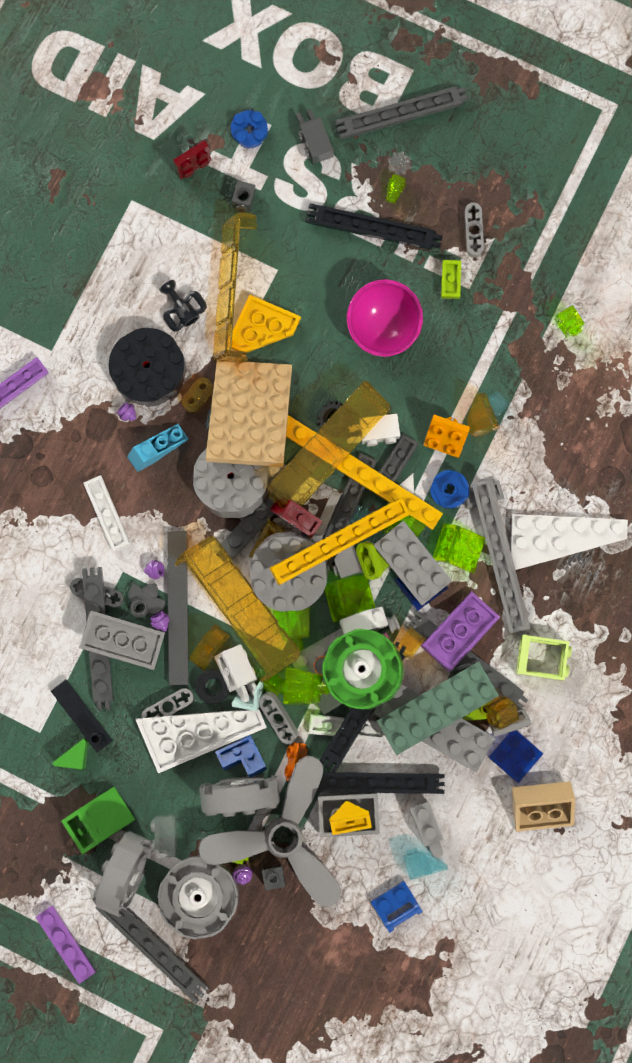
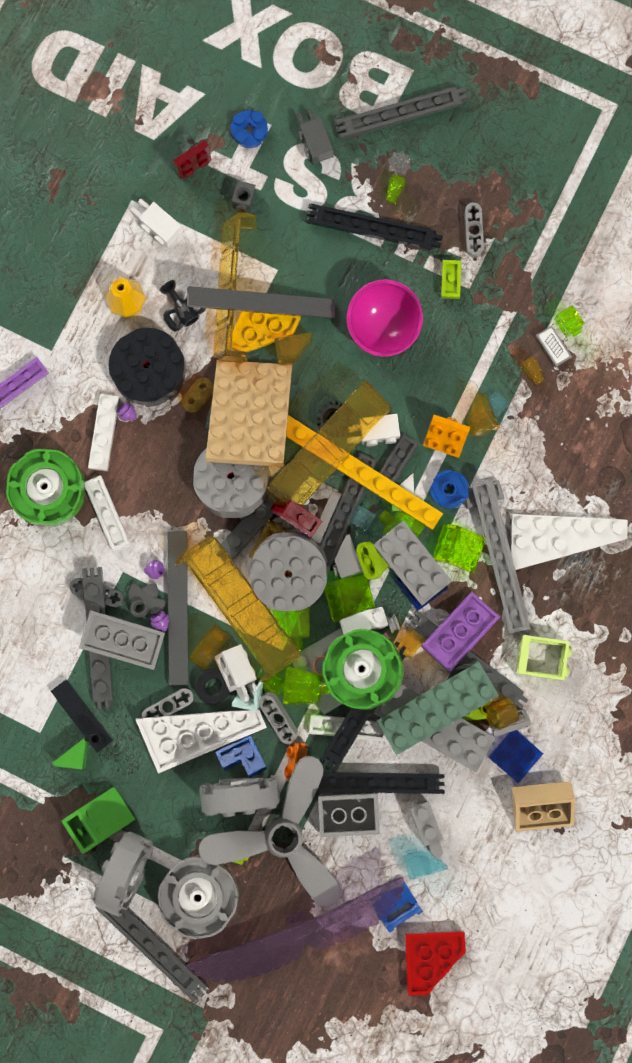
(27, 487): none -> bright green piece
(66, 944): medium lavender plate -> none
(103, 432): none -> white plate
(125, 297): none -> yellow cone
(156, 447): medium azure slope -> none
(158, 223): none -> white hinge
(166, 835): clear brick -> none
(242, 874): medium lavender plate -> none
(260, 302): none -> dark grey tile
(273, 877): dark grey brick -> none
(283, 947): none -> clear purple piece
(291, 348): none -> clear yellow slope
(339, 541): yellow tile -> none
(349, 818): yellow slope -> none
(431, 958): none -> red plate
(532, 370): none -> clear yellow cone
(553, 346): none -> tile

